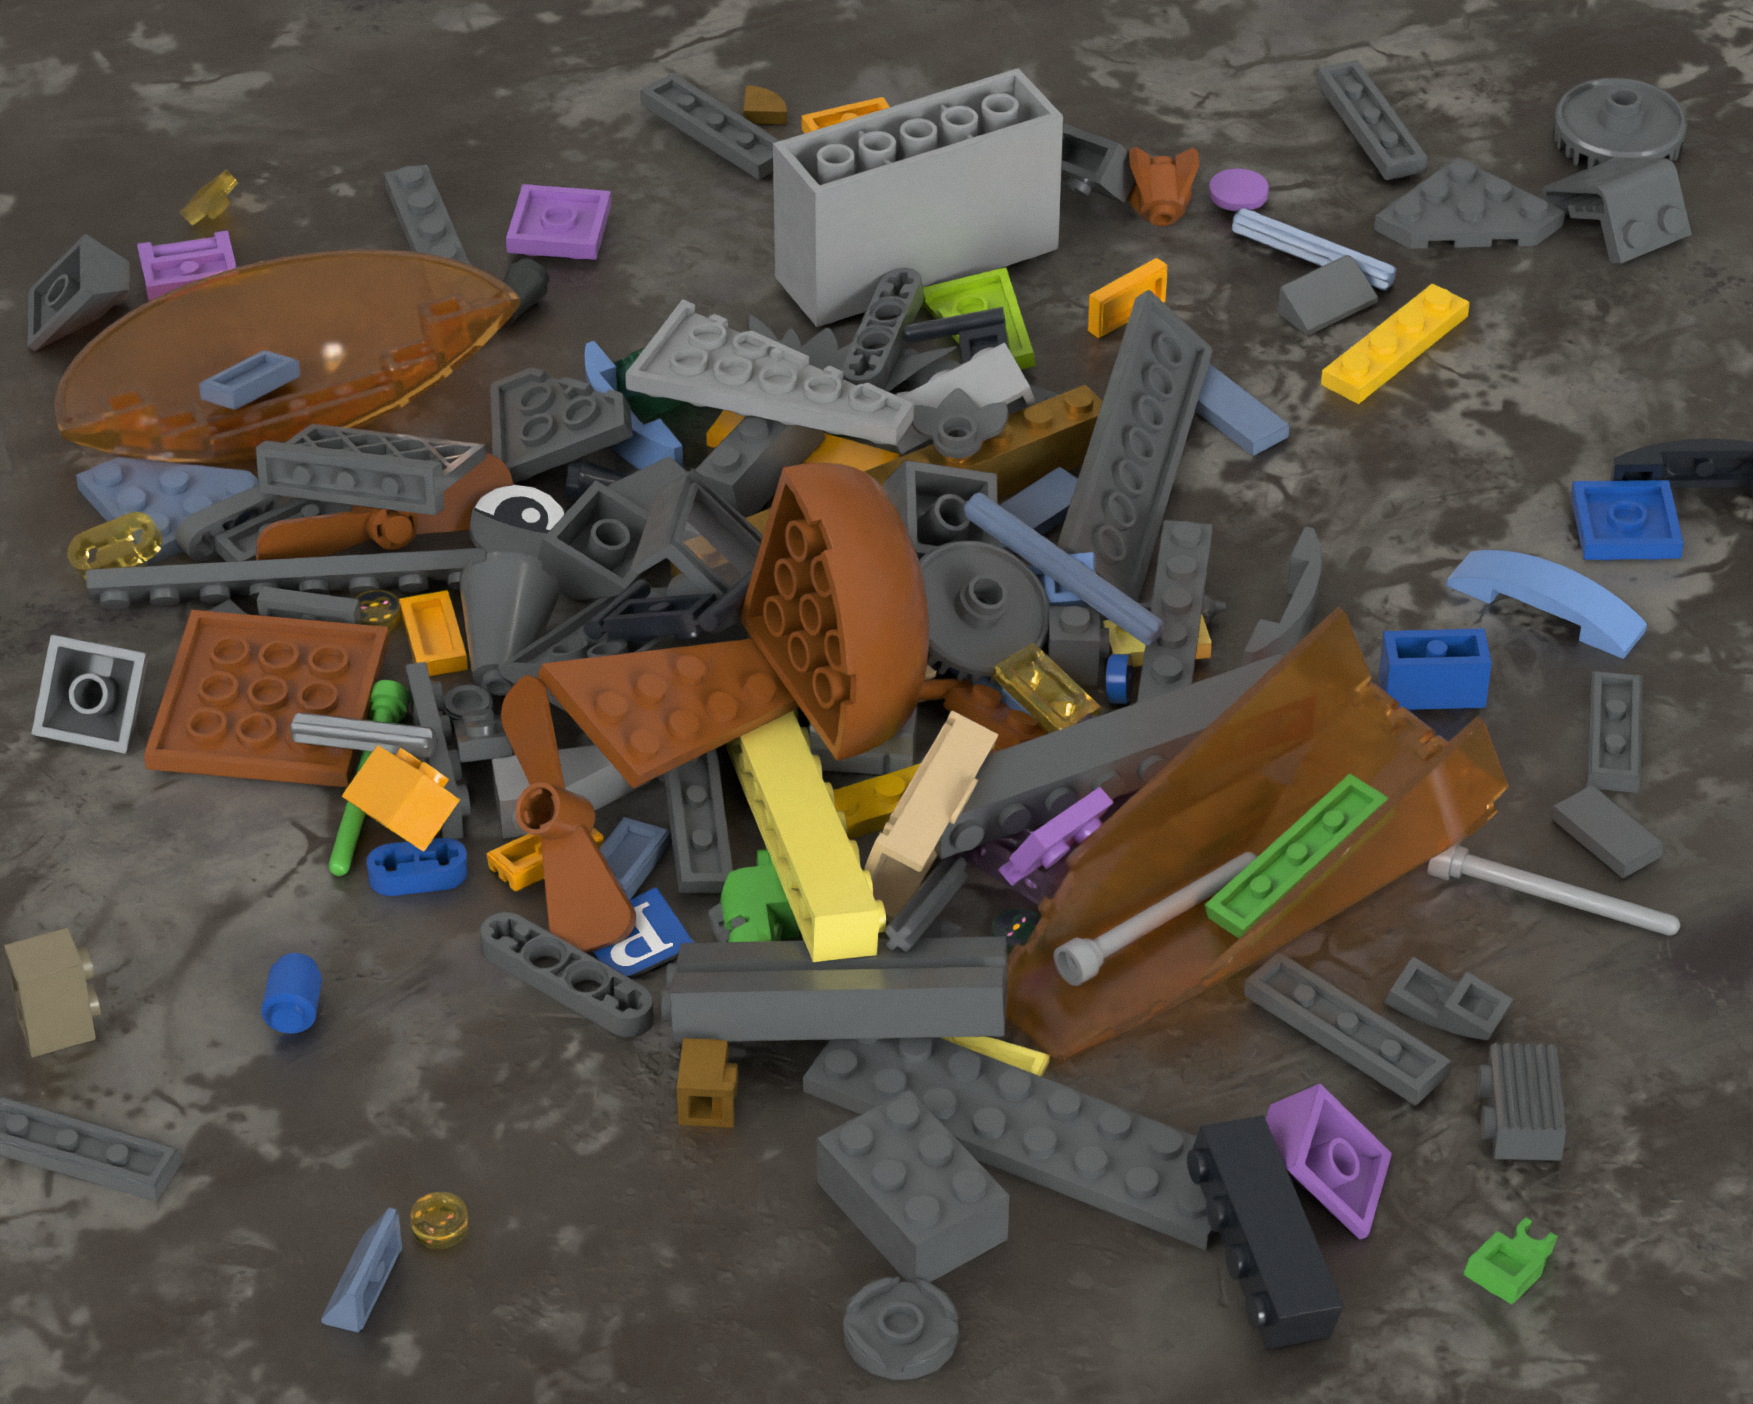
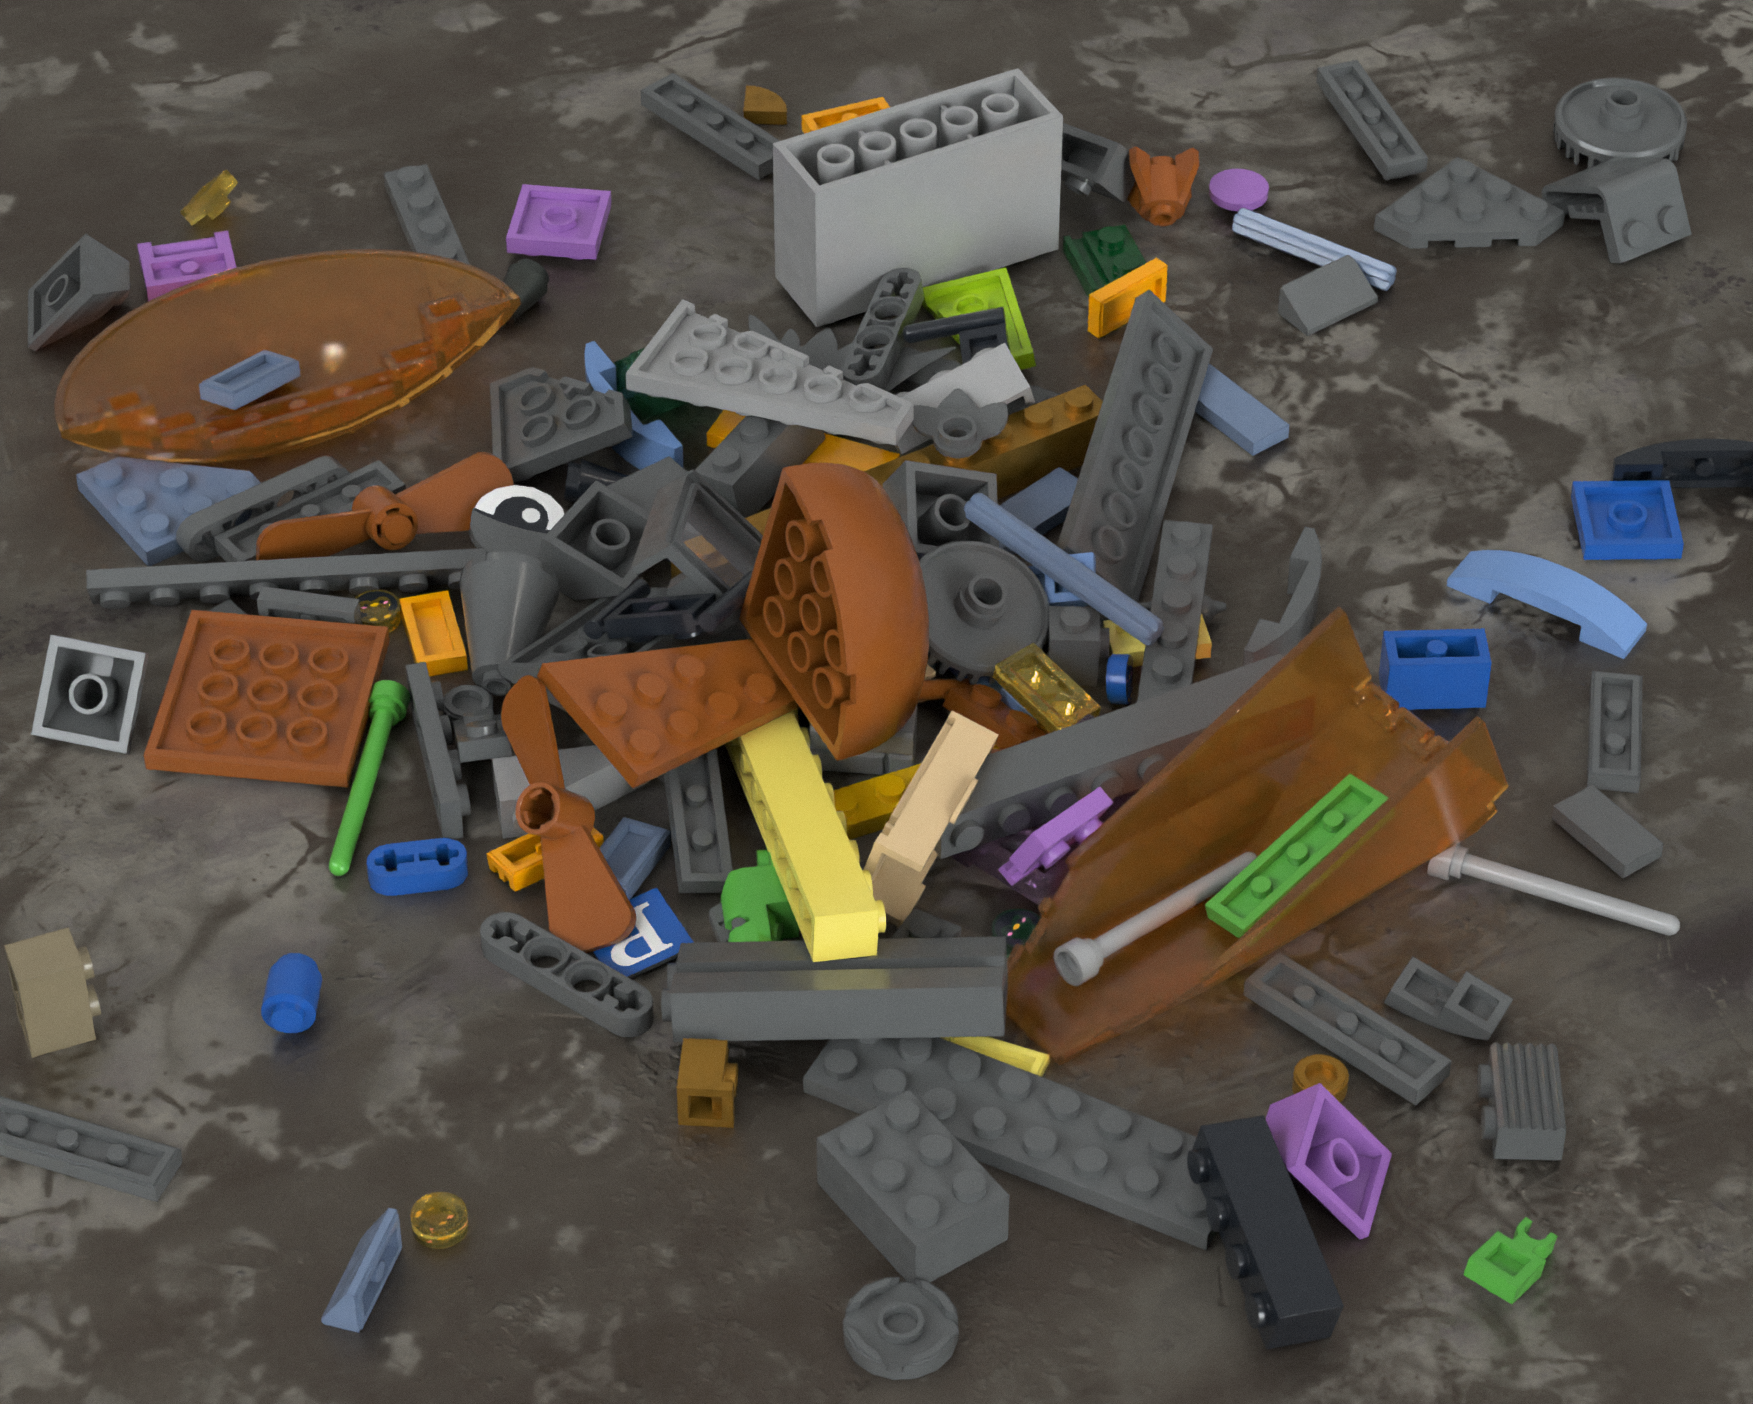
(115, 543): clear yellow beam -> none
(362, 734): axle -> none
(366, 468): dark grey fence -> none
(402, 795): light orange brick -> none
(926, 904): dark grey axle -> none
(1102, 256): none -> dark green plate
(1323, 1070): none -> pearl gold tile
(1395, 343): yellow plate -> none

